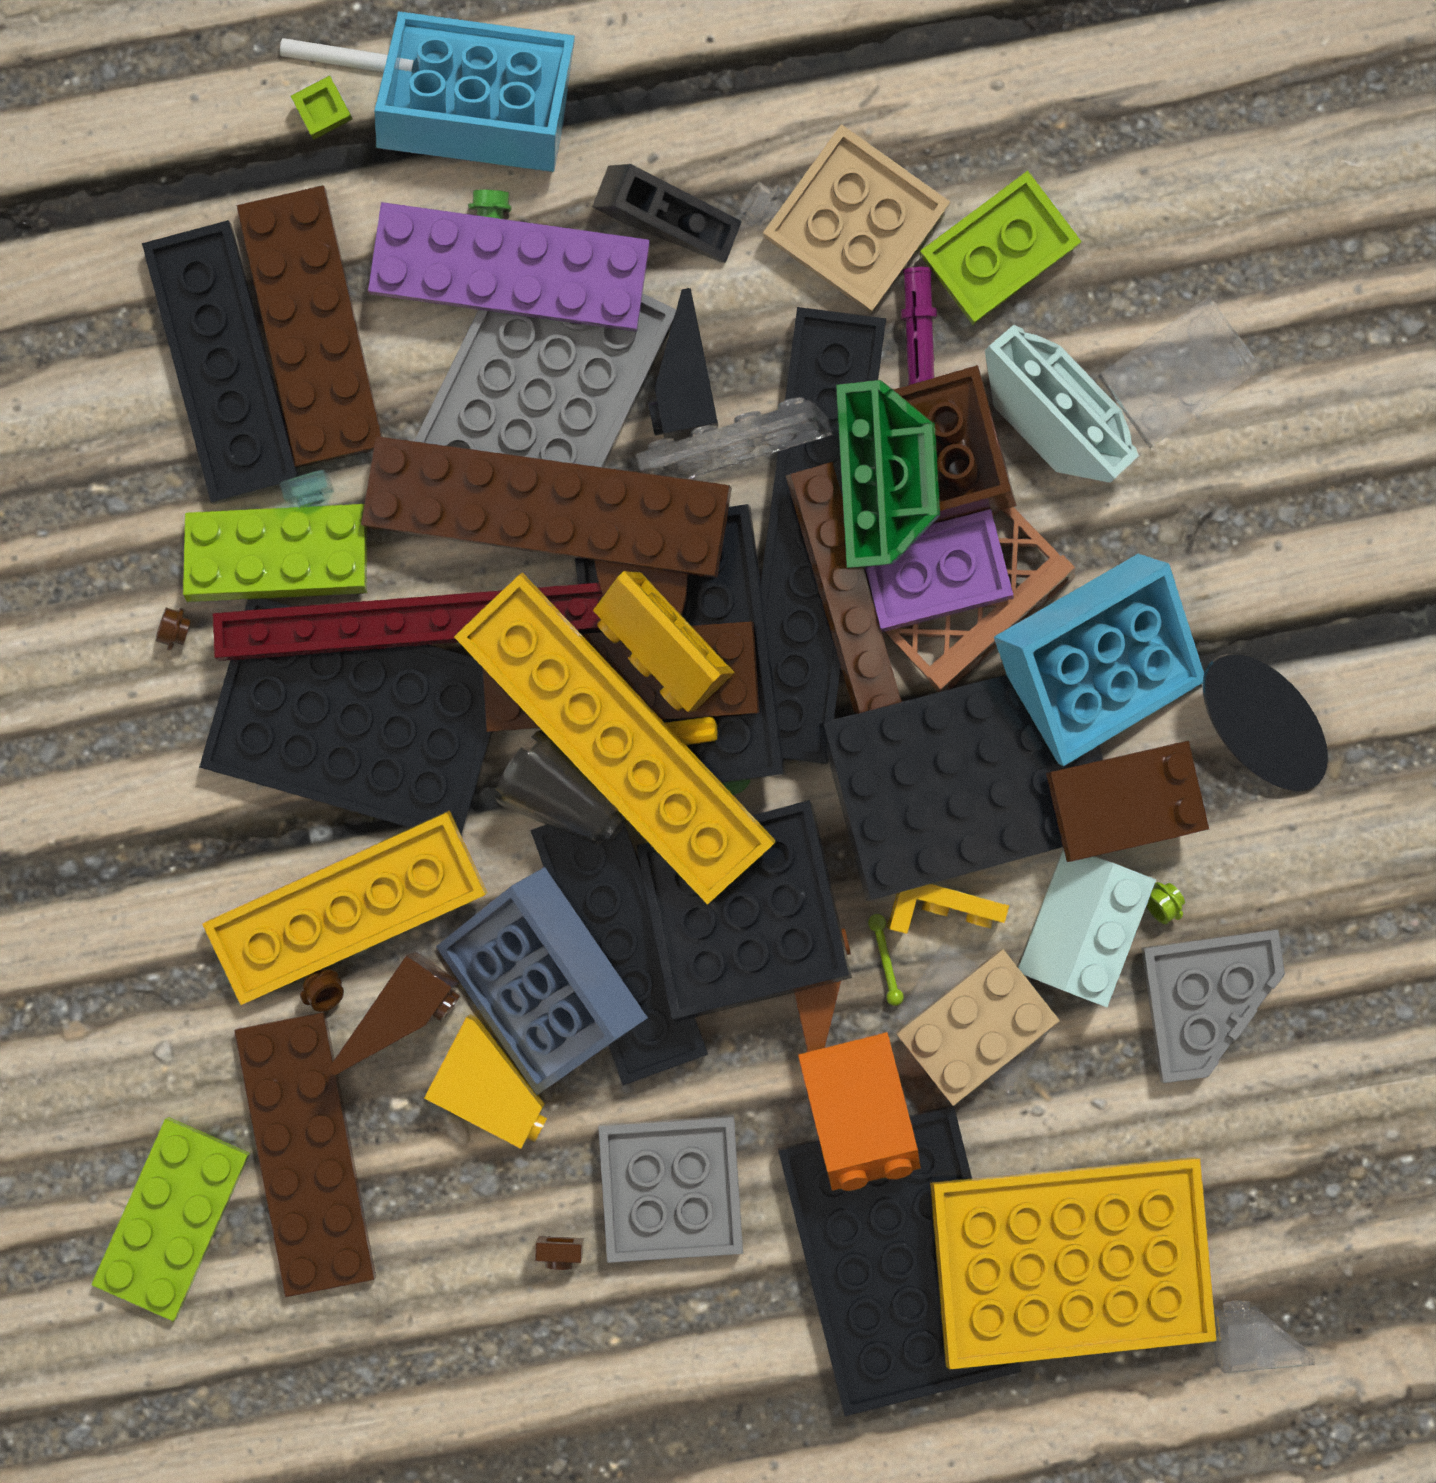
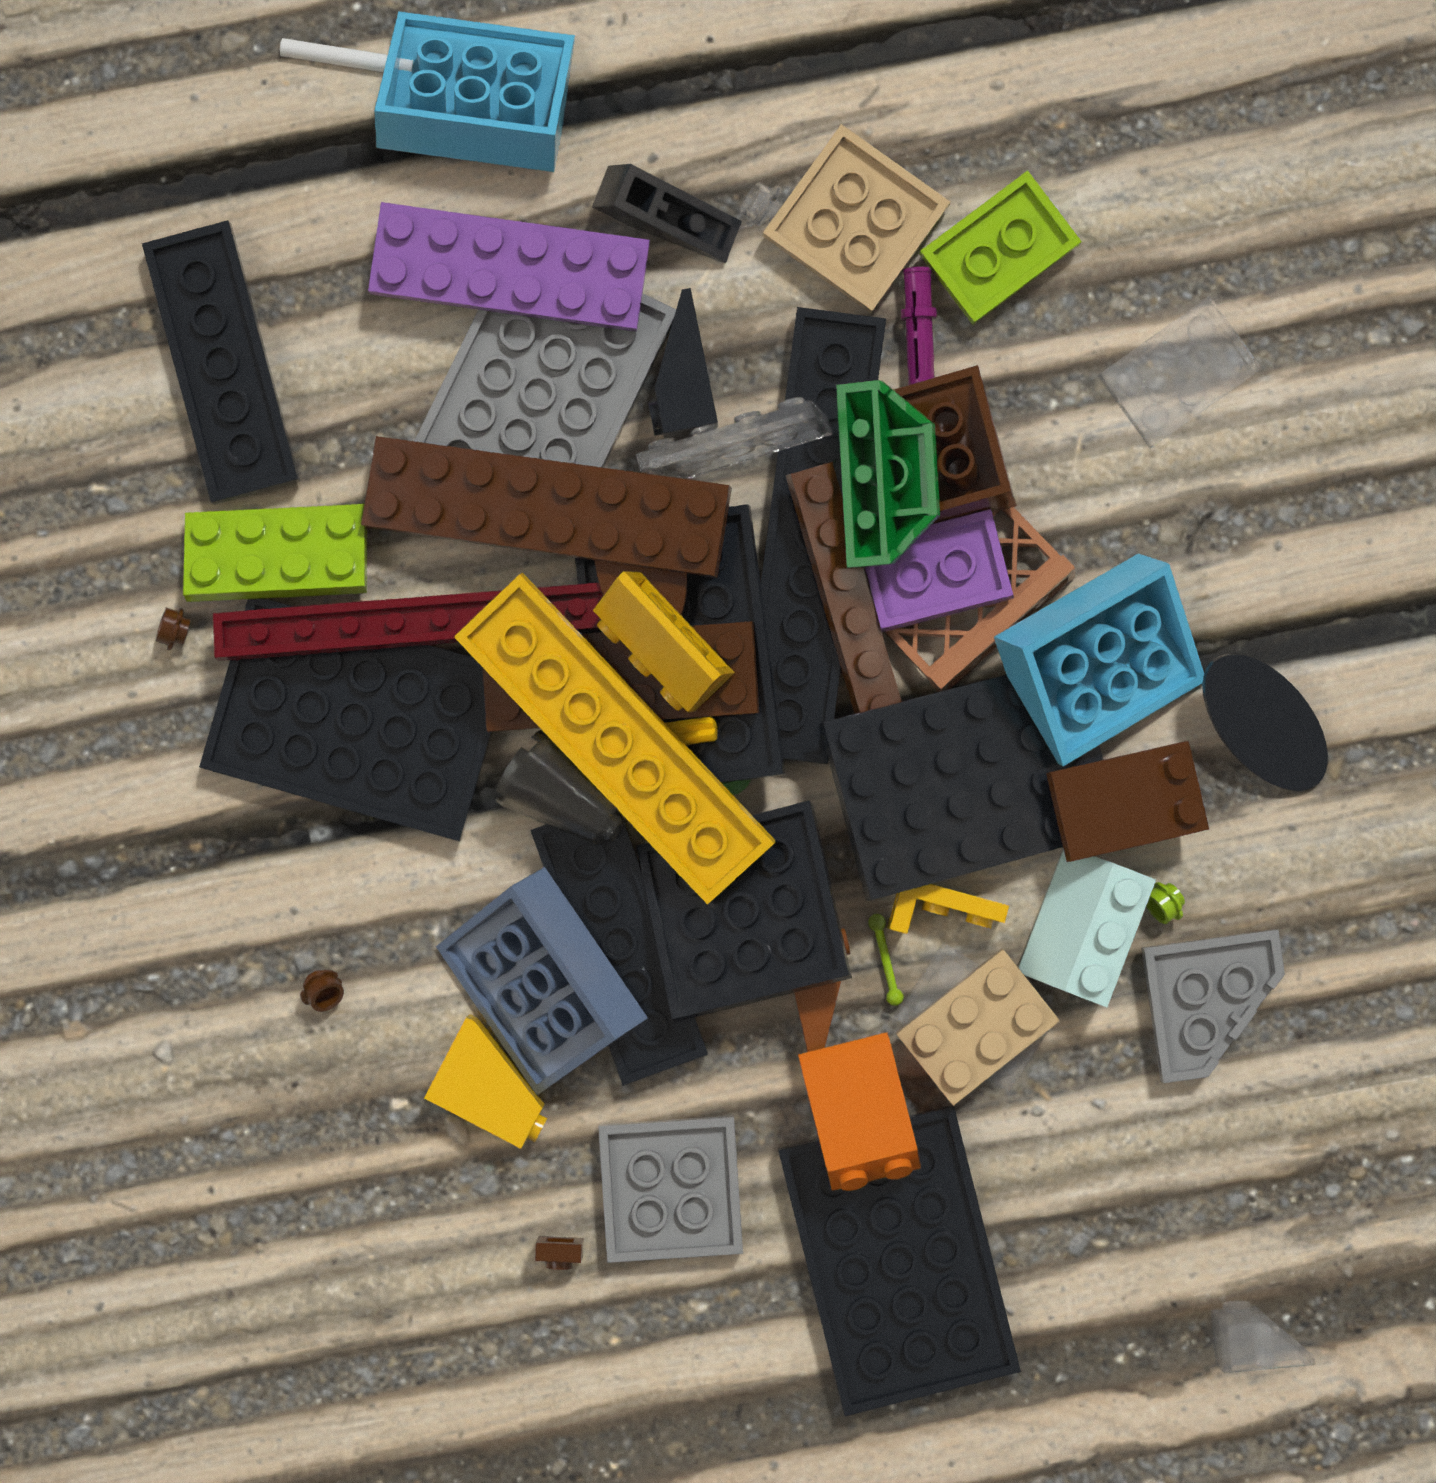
(170, 1219): lime plate -> none
(305, 1154): reddish brown plate -> none
(307, 489): clear light blue plate -> none
(310, 326): reddish brown plate -> none
(321, 107): lime plate -> none
(345, 908): yellow plate -> none
(408, 1002): reddish brown slope -> none
(490, 203): bright green plate -> none
(1058, 407): light aqua wedge -> none
(1073, 1262): yellow plate -> none

